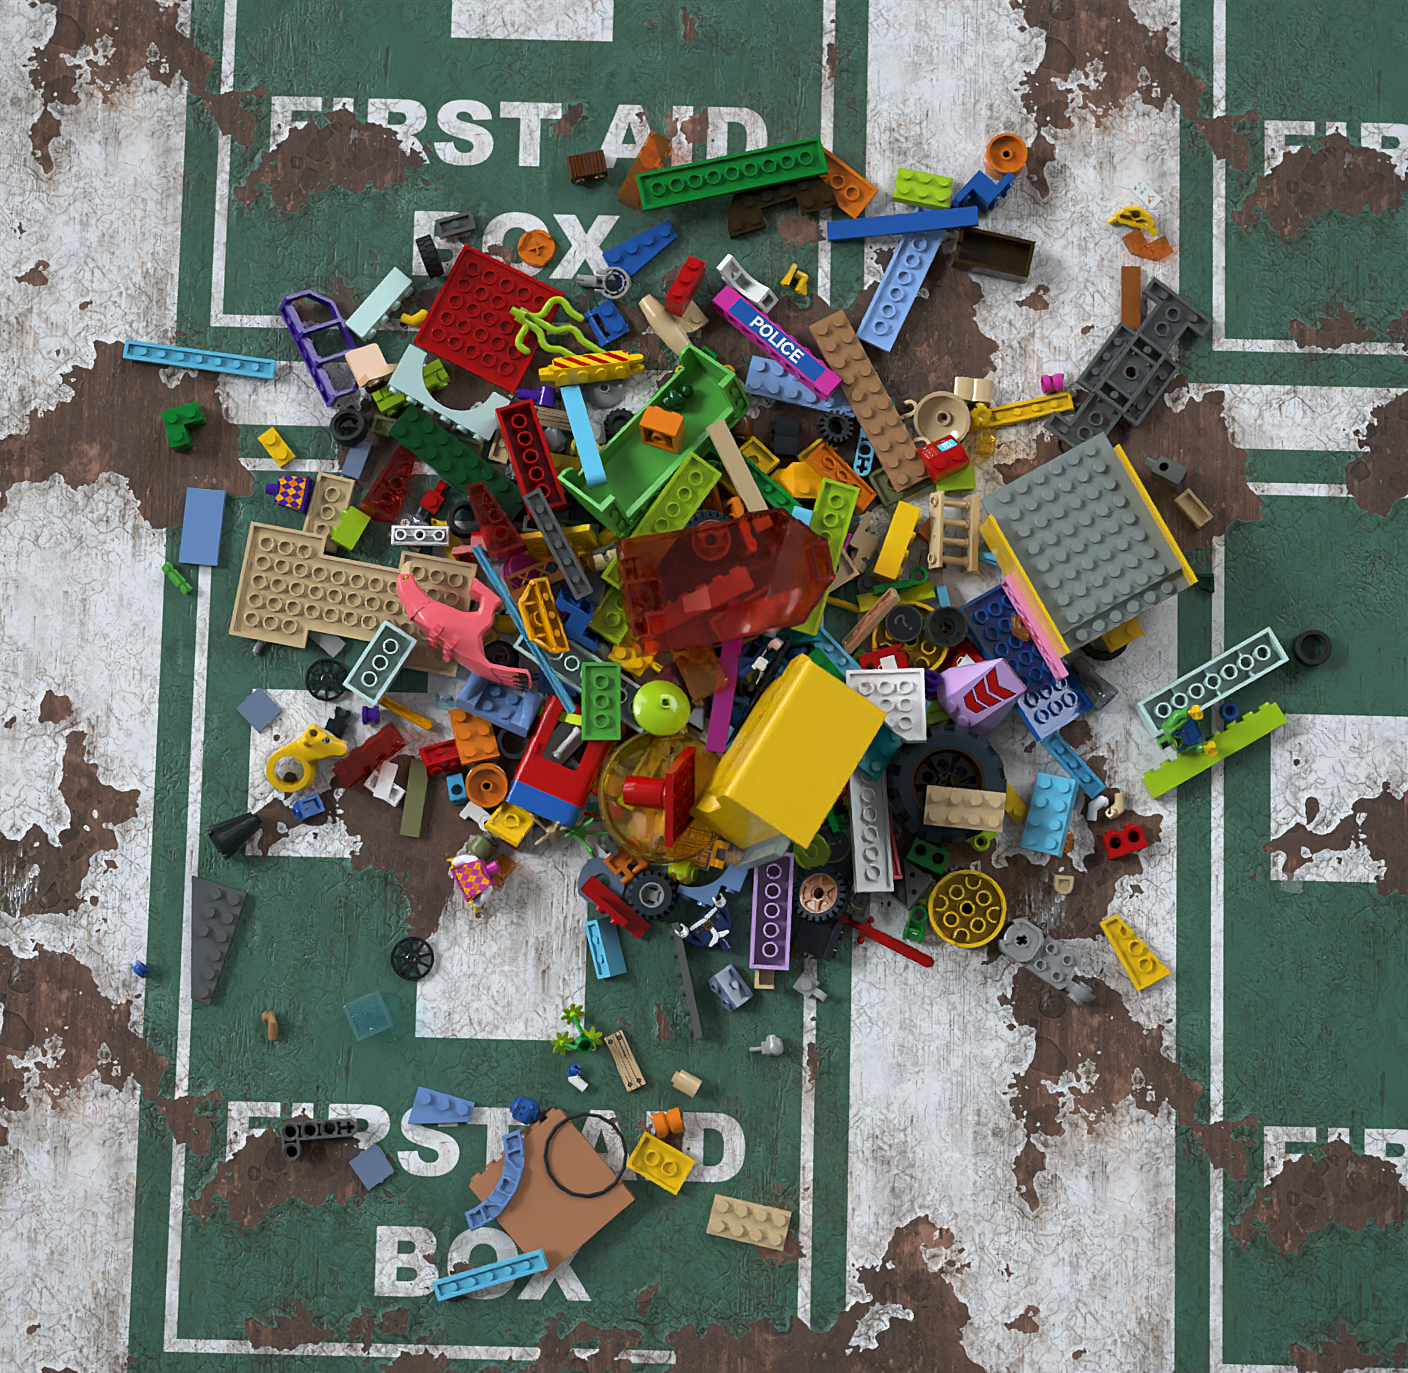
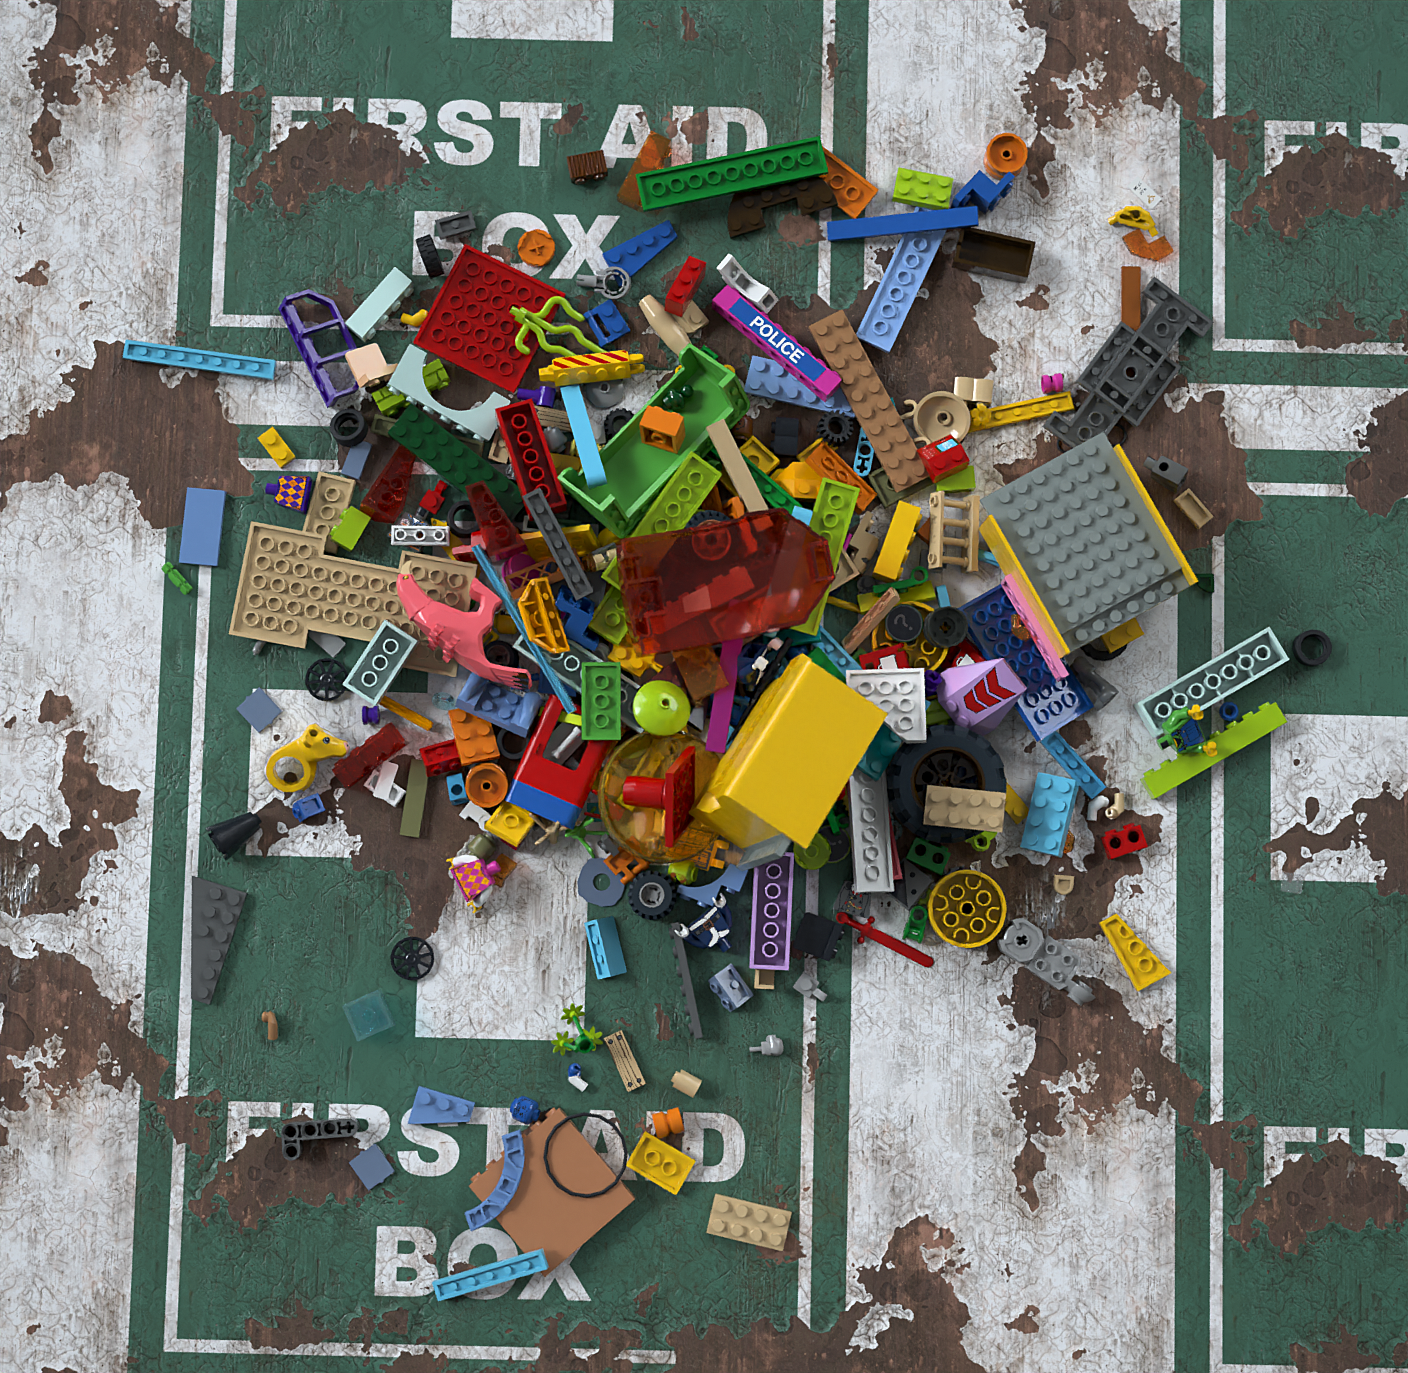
(140, 969): blue bush -> none
(179, 421): green brick -> none
(336, 725): black plate -> none
(611, 904): red bracket -> none
(801, 286): yellow piece -> none
(834, 898): wheel -> none
(985, 442): clear yellow brick -> none

